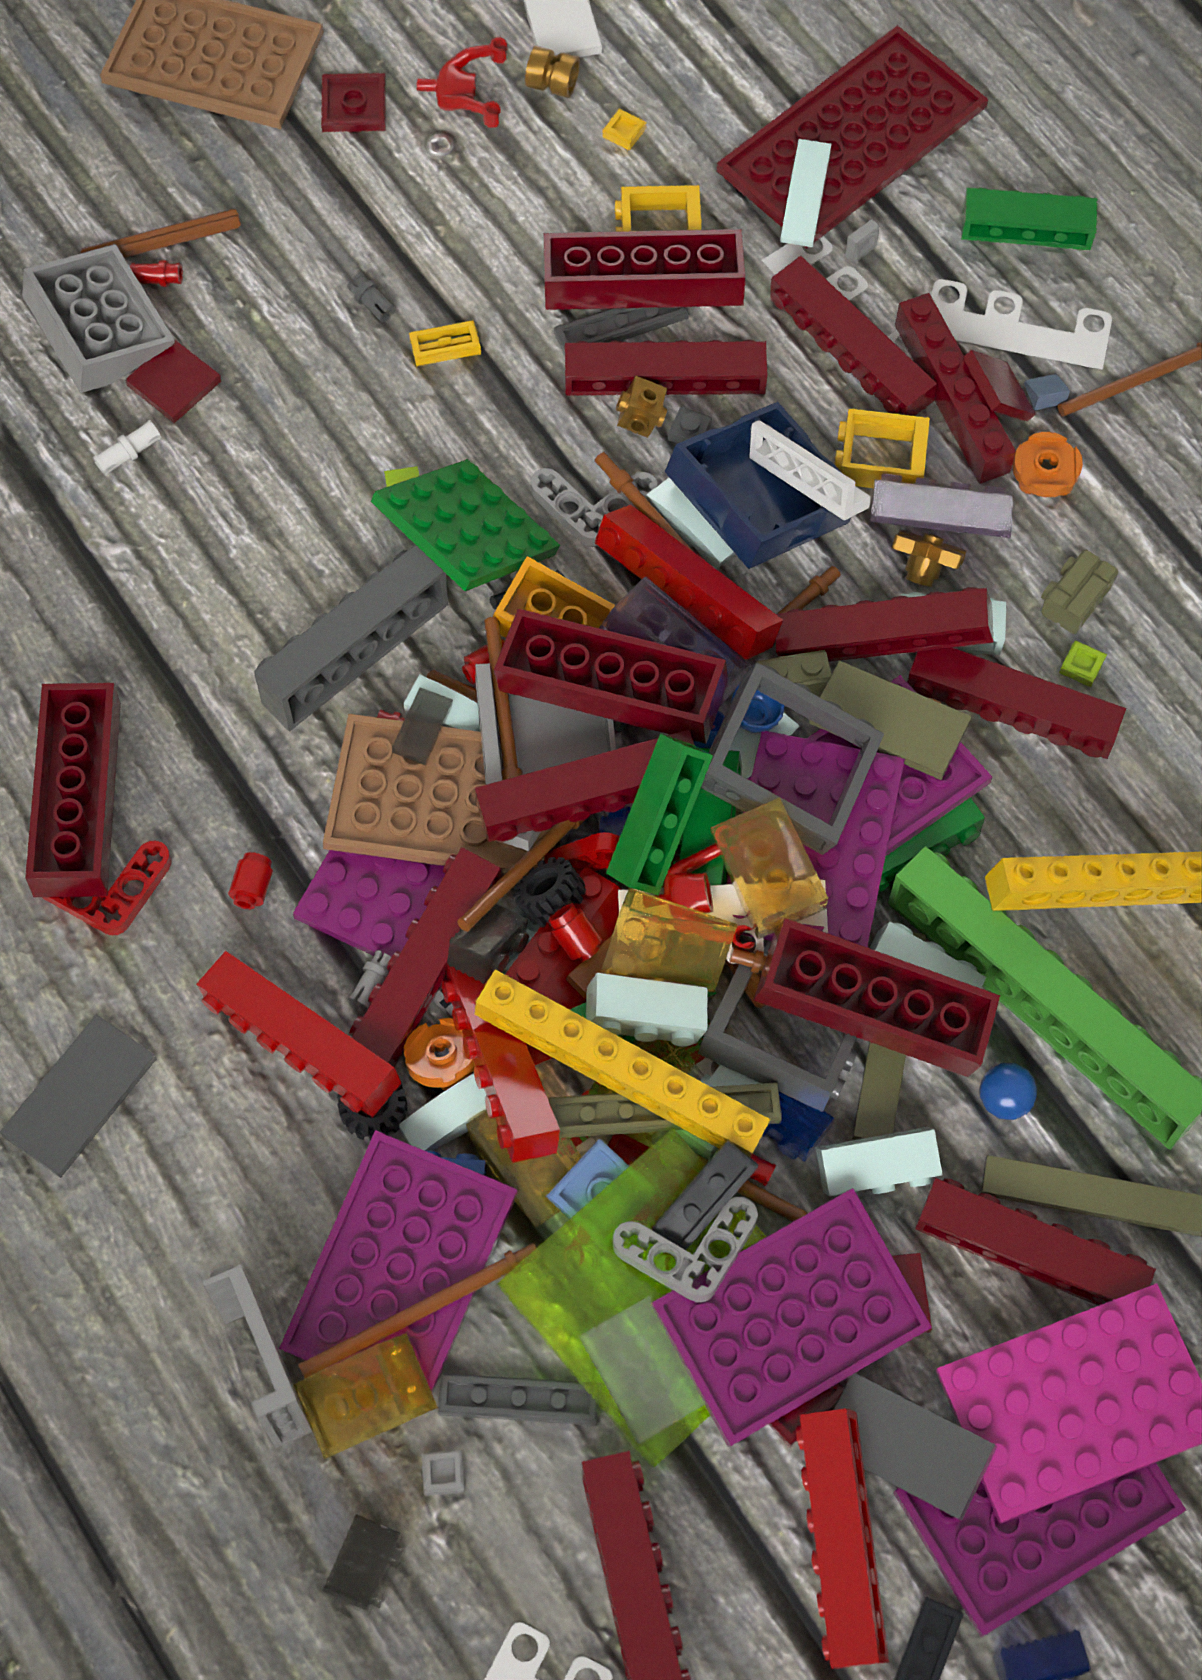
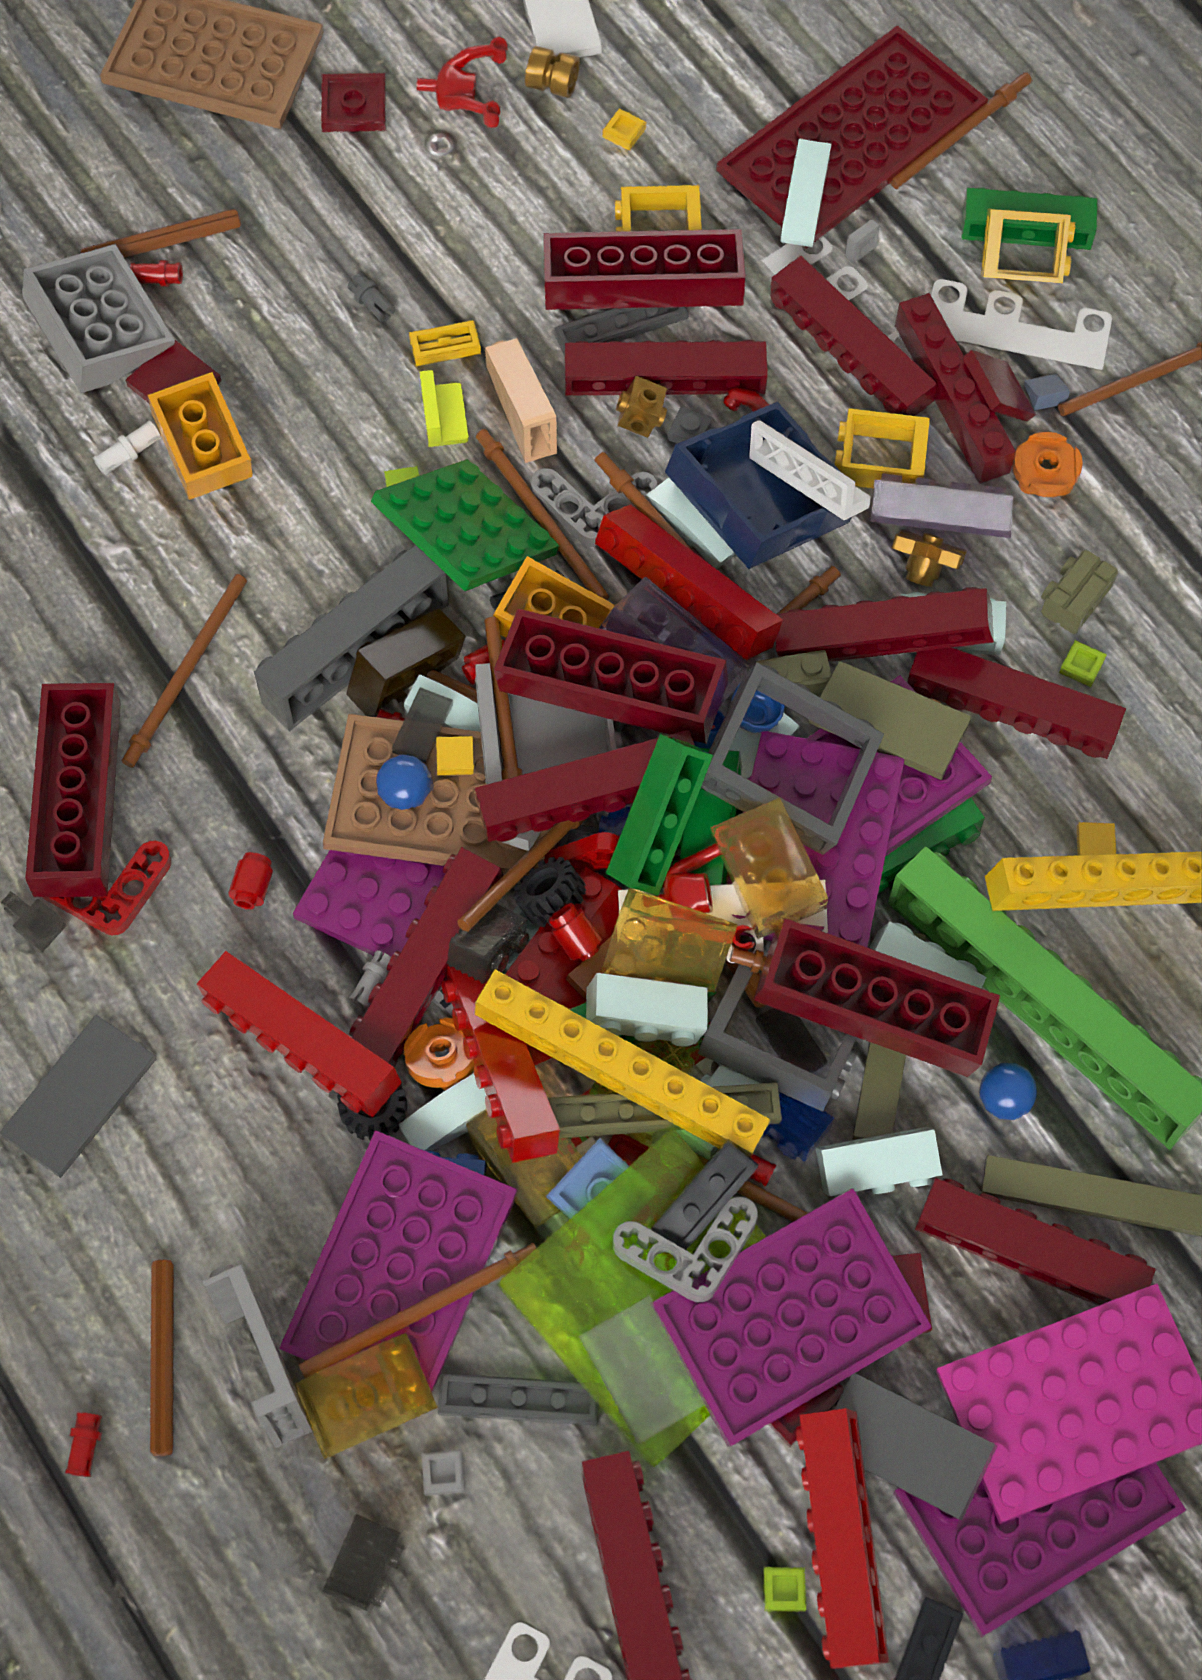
(34, 922): none -> clear smoke plate
(83, 1444): none -> red pin
(141, 742): none -> dark orange bar
(161, 1358): none -> dark orange axle
(200, 435): none -> light orange brick
(397, 659): none -> dark brown wedge
(404, 782): none -> blue hair
(443, 411): none -> neon yellow panel
(455, 755): none -> yellow tile
(495, 451): none -> dark orange bar
(522, 400): none -> light nougat slope
(745, 397): none -> red arm
(784, 1589): none -> lime tile
(791, 1039): none -> clear smoke tile
(992, 241): none -> yellow window
(1002, 97): none -> dark orange bar
(1096, 838): none -> yellow tile

